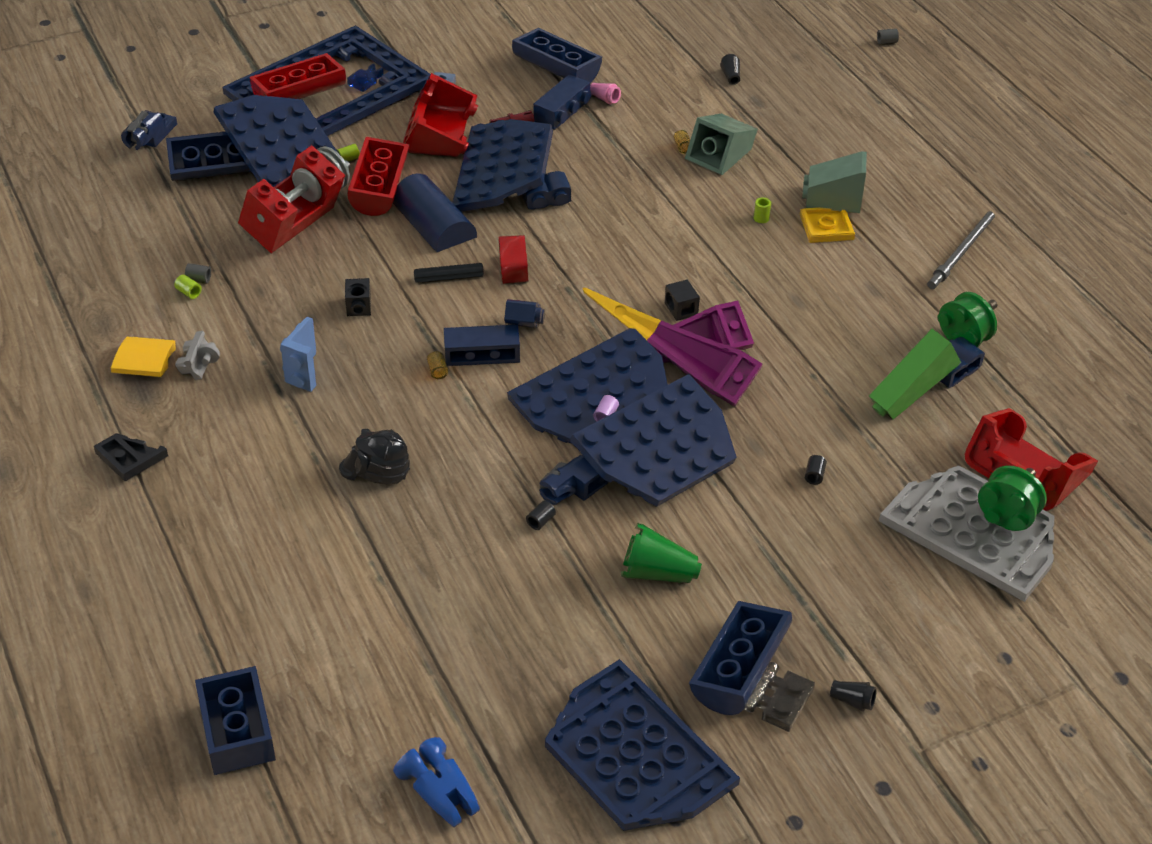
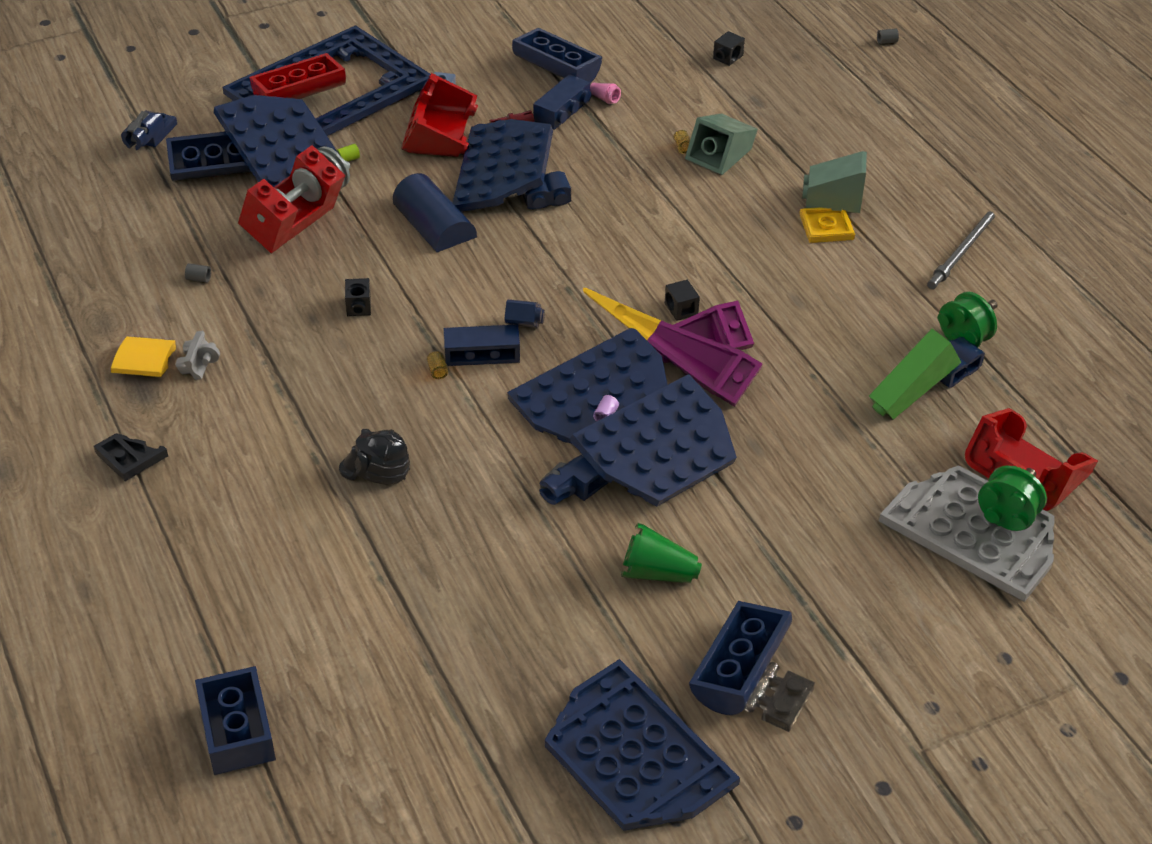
(187, 286): lime hinge -> none
(298, 356): medium blue bracket -> none
(365, 79): clear blue plate -> none
(377, 176): red brick -> none
(439, 790): blue piece -> none
(448, 272): black axle -> none
(513, 259): red piece -> none
(540, 515): black hinge -> none
(728, 48): none -> black brick
(731, 67): black cone -> none
(762, 210): lime hinge -> none
(815, 469): black hinge -> none
(856, 694): black cone -> none

